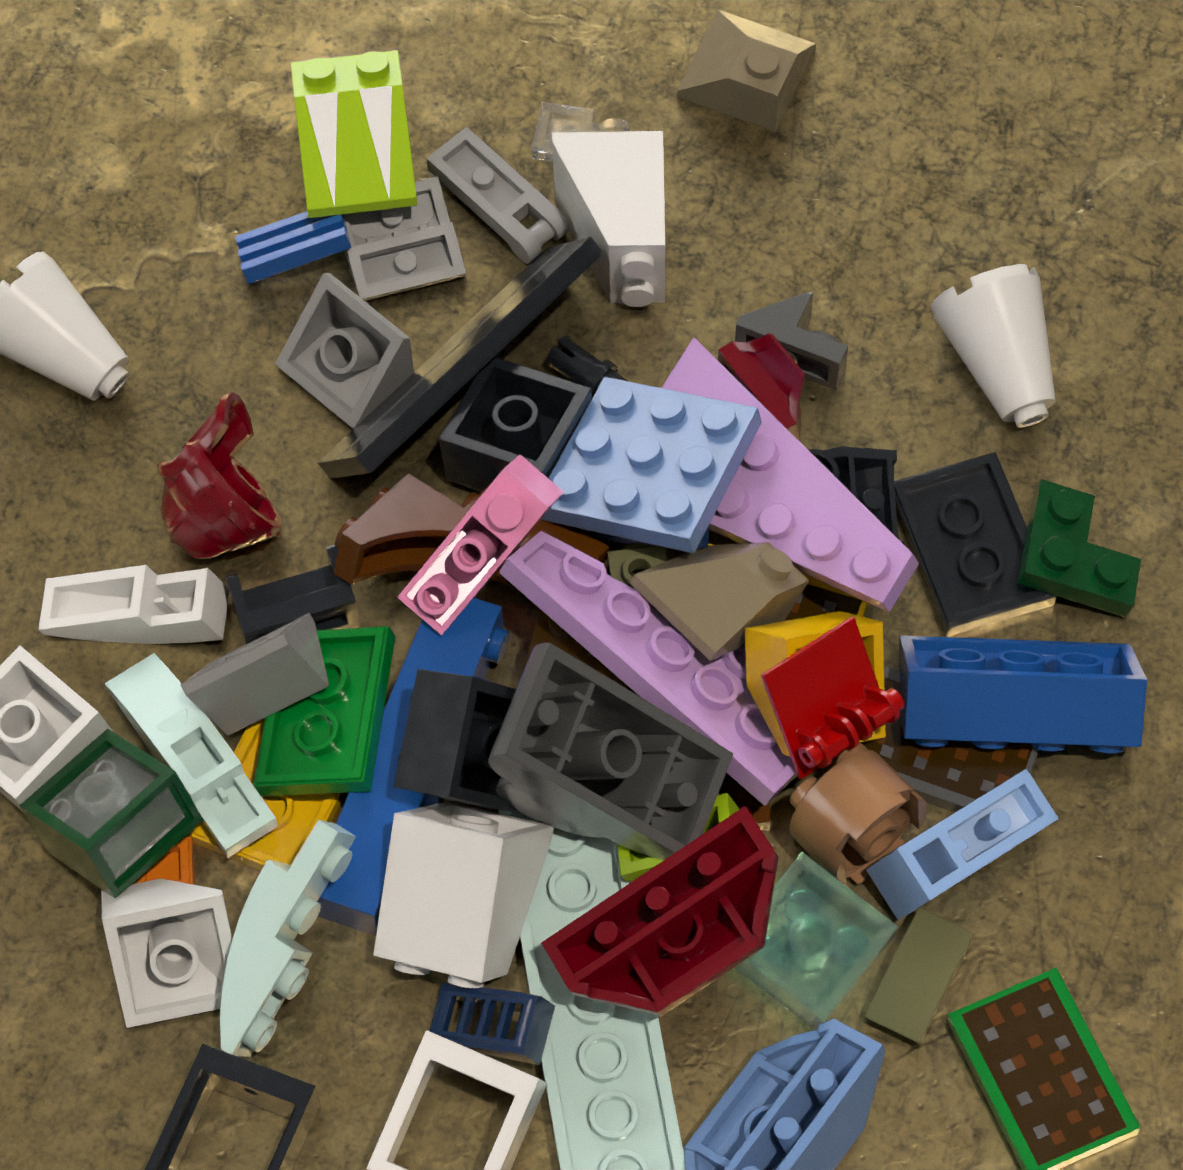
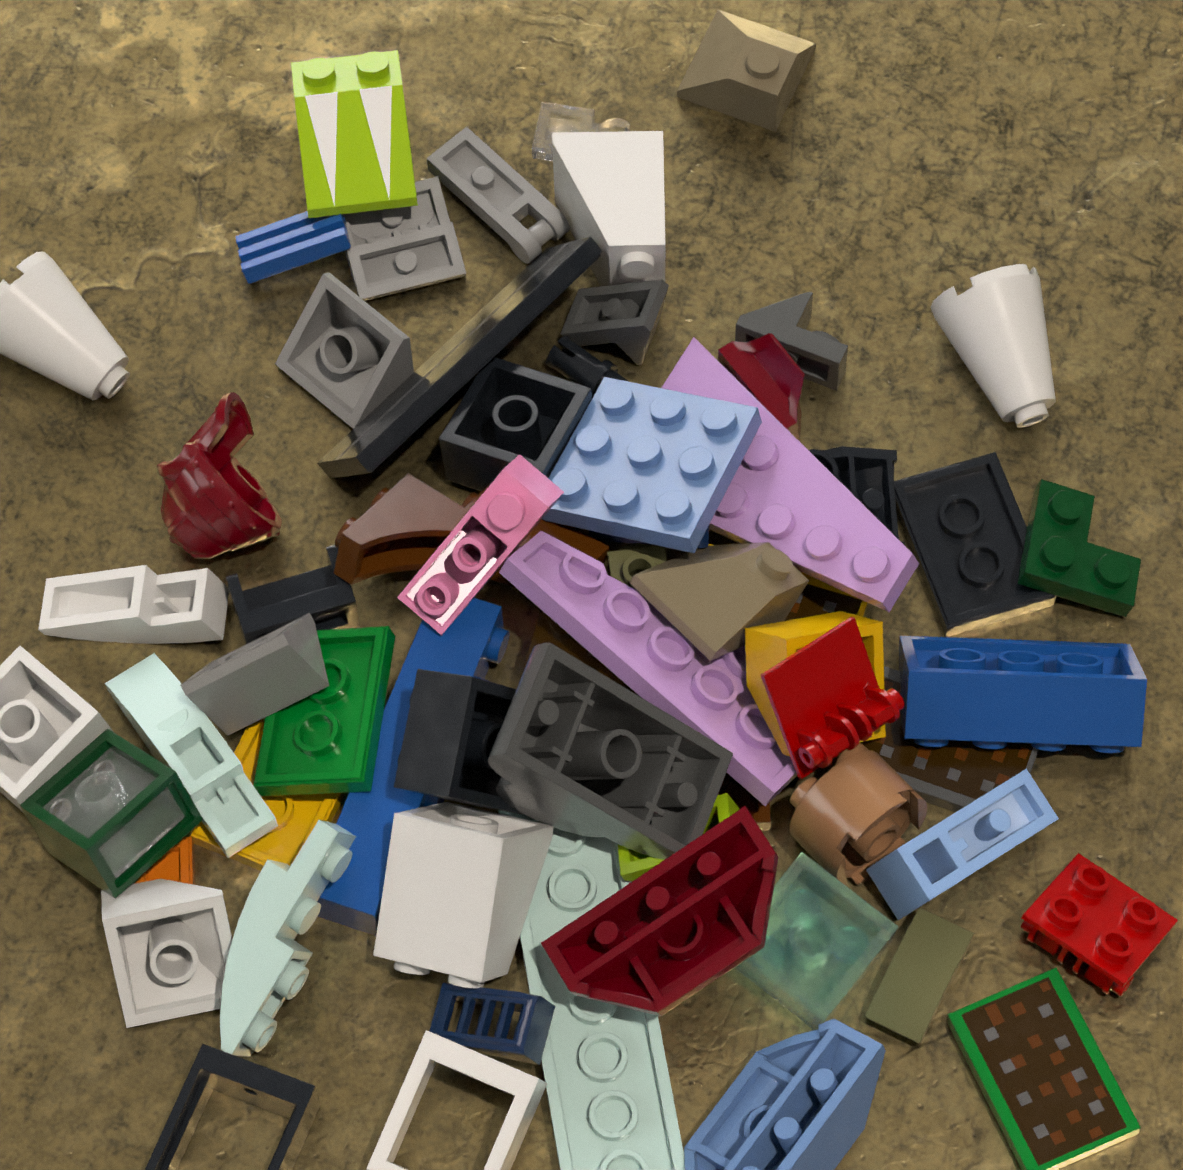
(617, 315): none -> dark grey slope
(1098, 923): none -> red hinge

